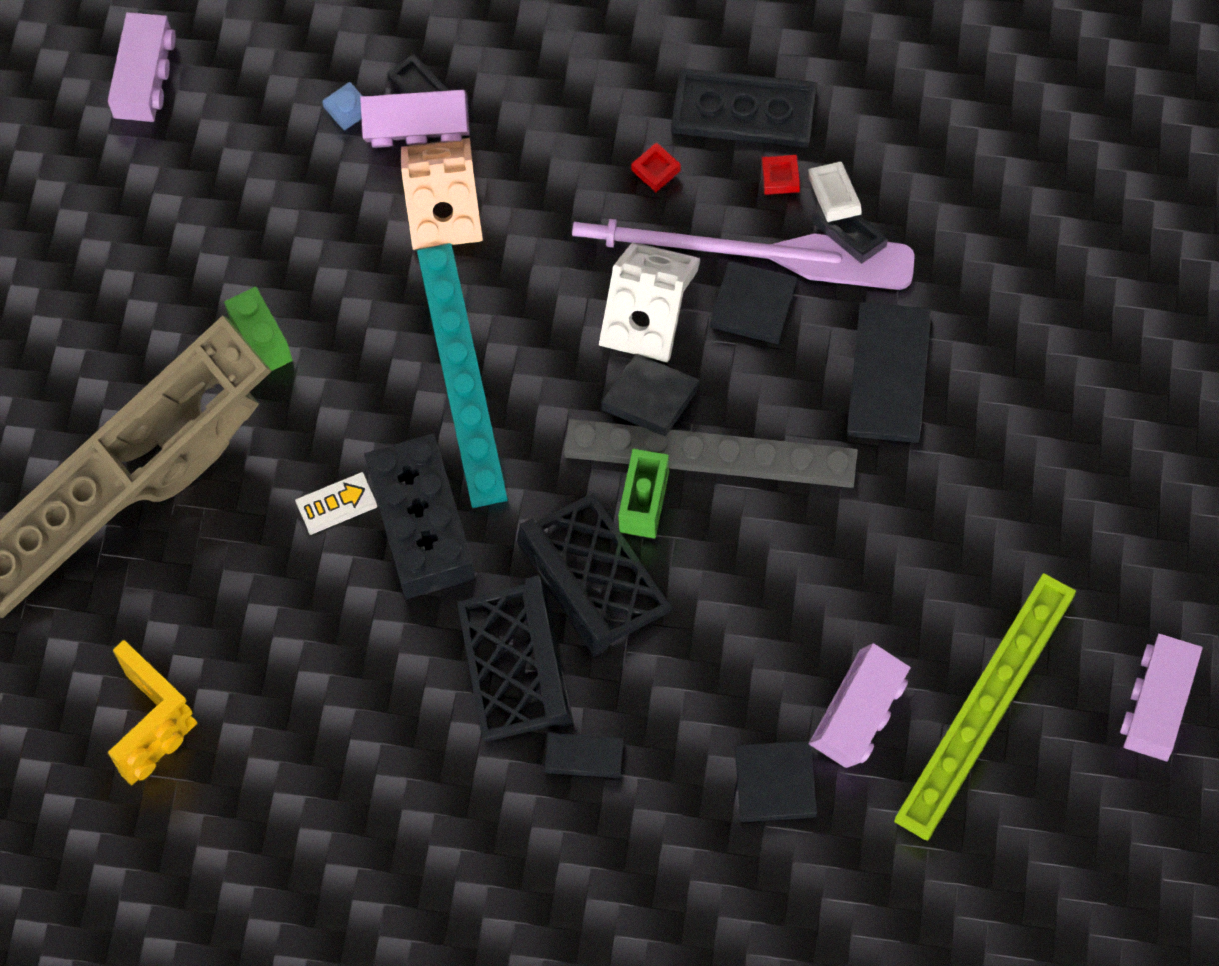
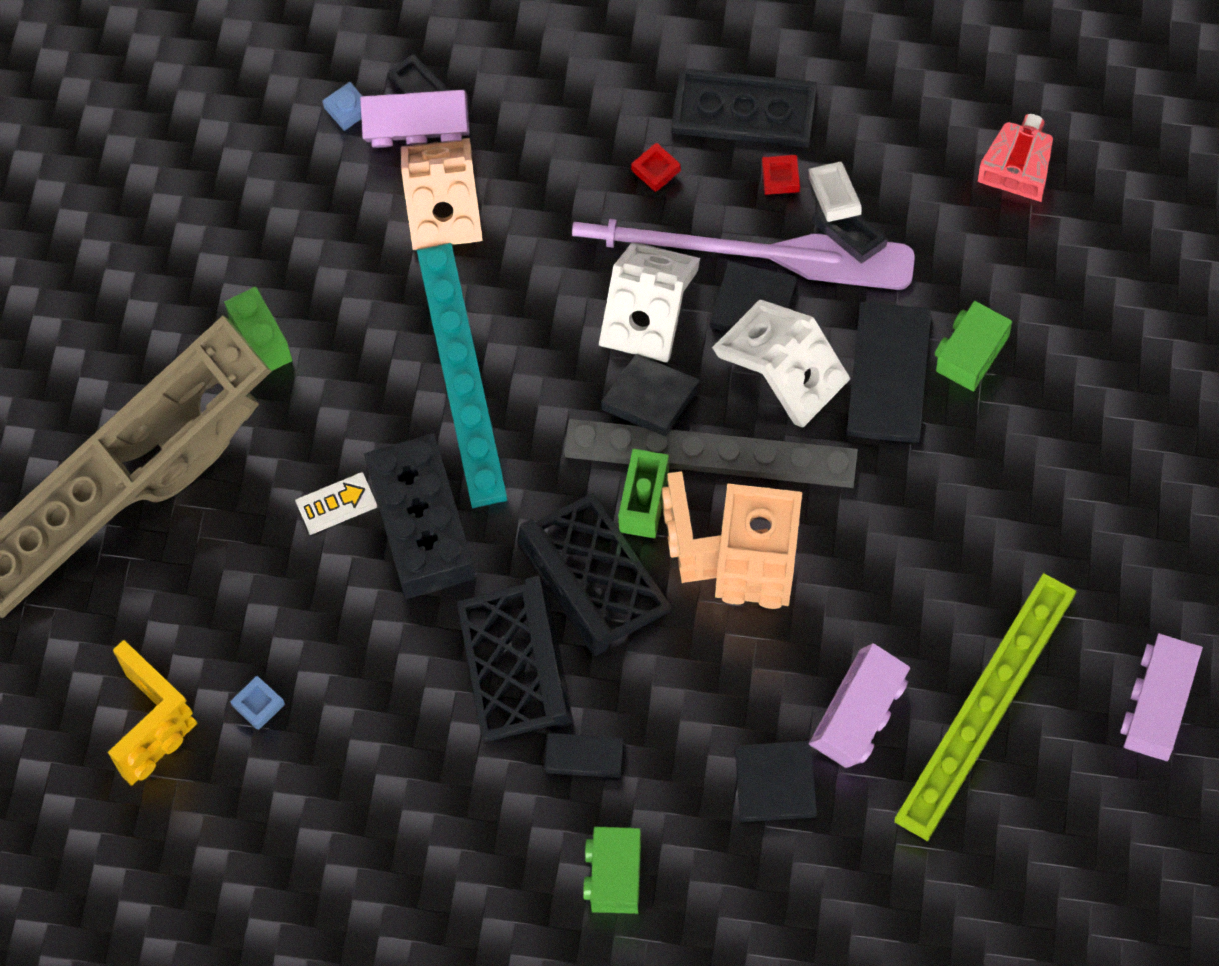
(141, 67): lavender brick -> none
(257, 703): none -> medium blue plate
(614, 870): none -> bright green brick
(695, 556): none -> light nougat bracket
(753, 563): none -> light nougat bracket
(782, 349): none -> white bracket
(973, 345): none -> bright green brick
(1018, 159): none -> coral torso

